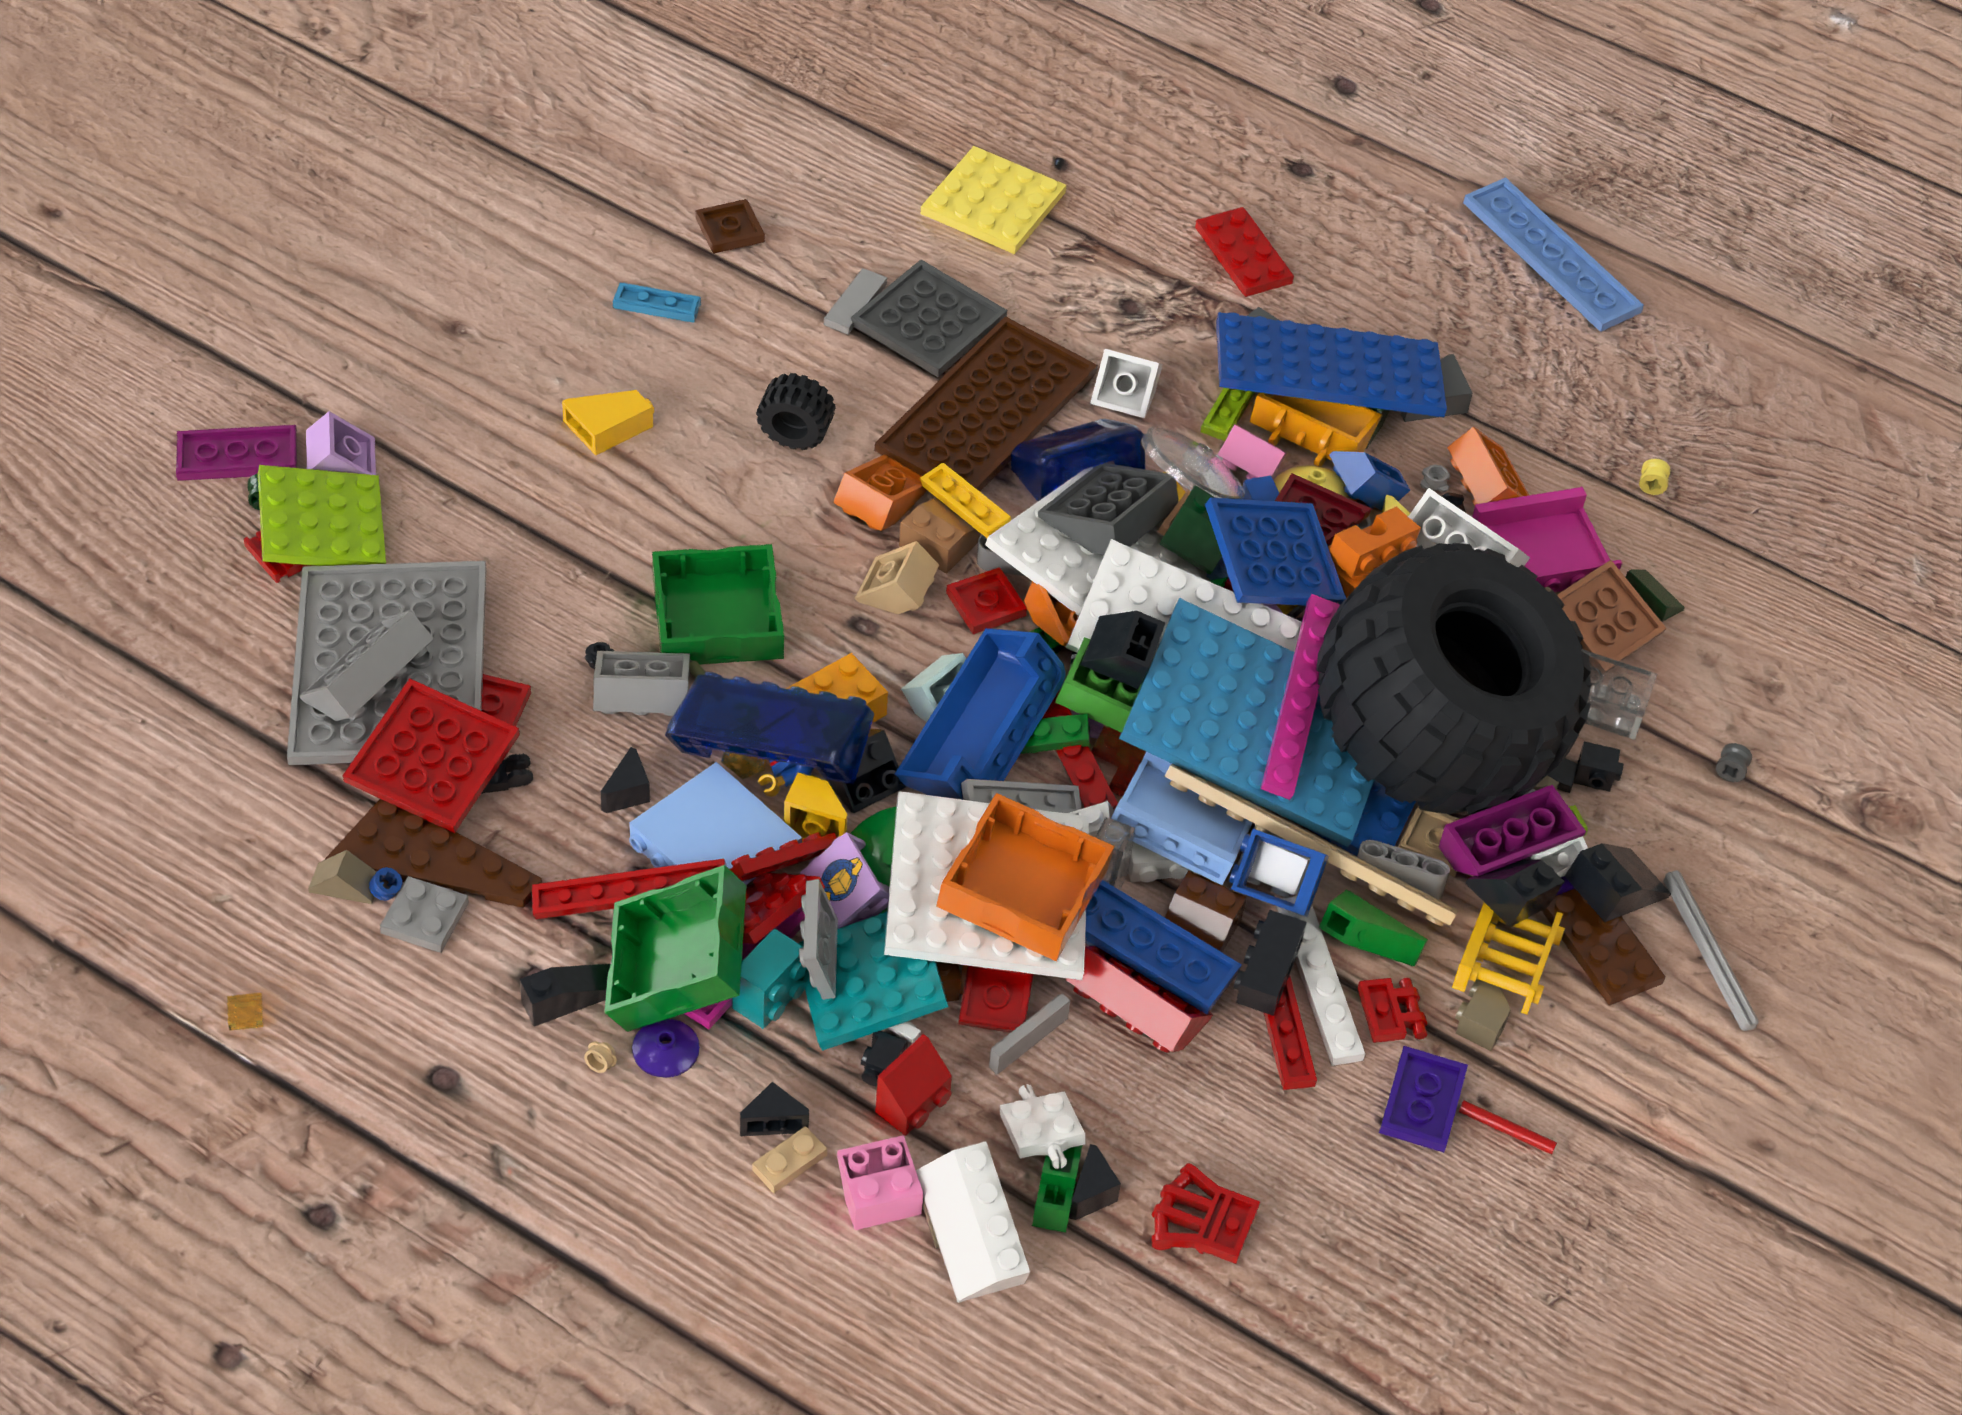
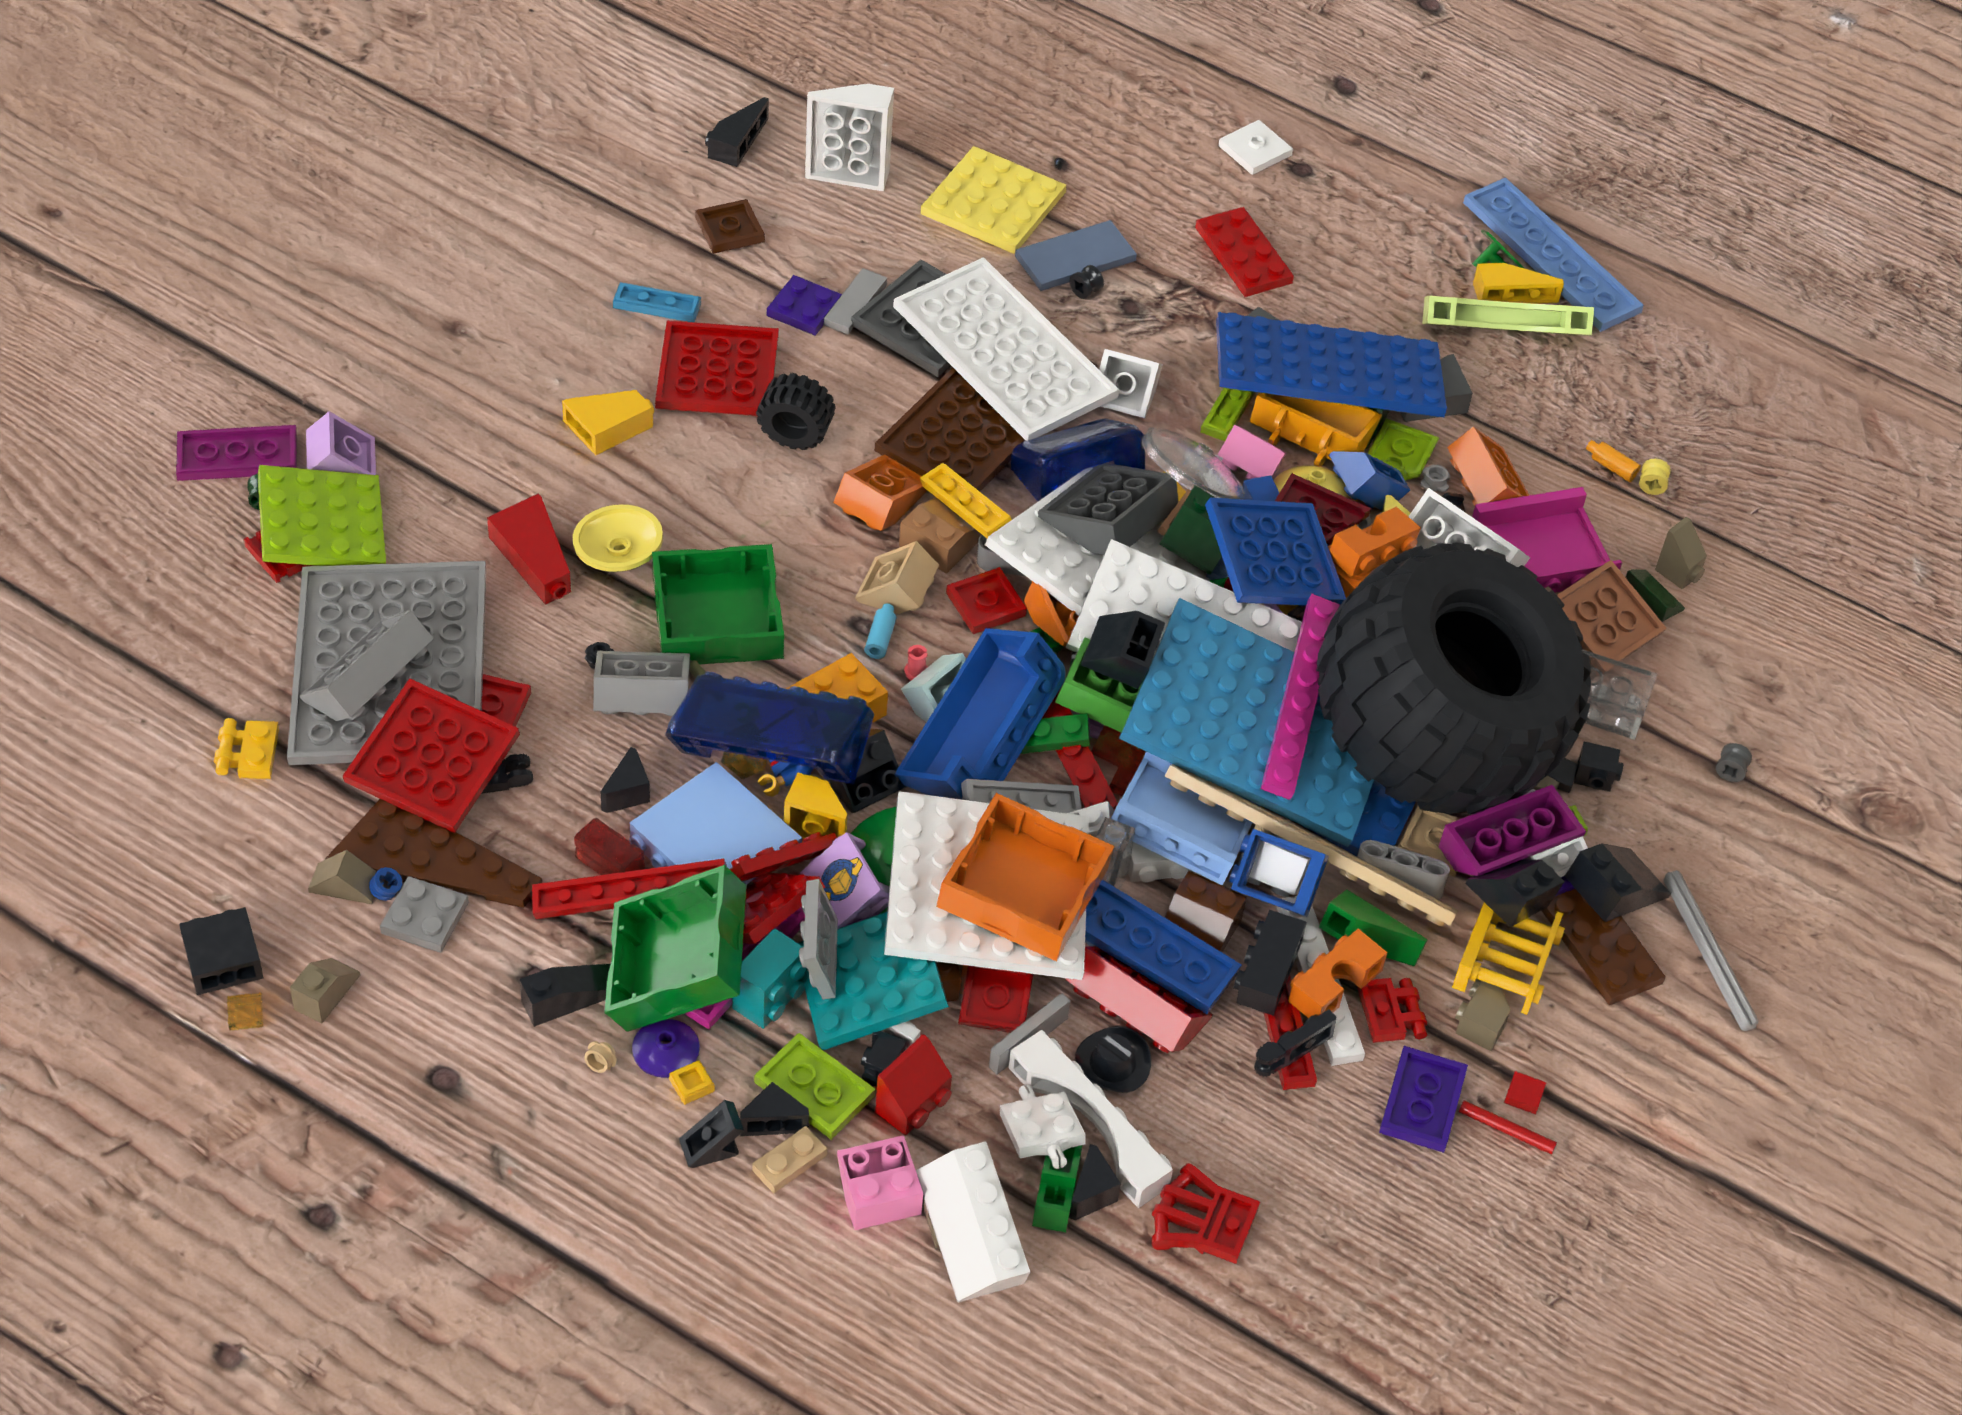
(221, 951): none -> black brick
(257, 748): none -> yellow plate
(322, 987): none -> dark tan slope
(531, 547): none -> red slope
(606, 849): none -> clear red brick
(617, 538): none -> light yellow dish
(691, 1082): none -> yellow tile
(713, 1136): none -> black slope
(715, 367): none -> red plate
(737, 133): none -> black slope
(802, 305): none -> dark purple plate
(818, 1083): none -> lime plate
(850, 135): none -> white slope
(880, 632): none -> medium azure cylinder
(916, 661): none -> coral pin
(1006, 349): none -> white plate
(1048, 1070): none -> white arch
(1056, 259): none -> sand blue tile
(1086, 281): none -> black wheel
(1115, 1059): none -> black hat
(1255, 147): none -> white plate
(1295, 1044): none -> black hinge
(1352, 959): none -> orange arch
(1403, 448): none -> lime tile
(1490, 253): none -> green shield
(1508, 315): none -> yellowish green arch
(1515, 284): none -> yellow slope
(1525, 1092): none -> red tile
(1614, 460): none -> light orange cylinder
(1682, 555): none -> dark tan slope

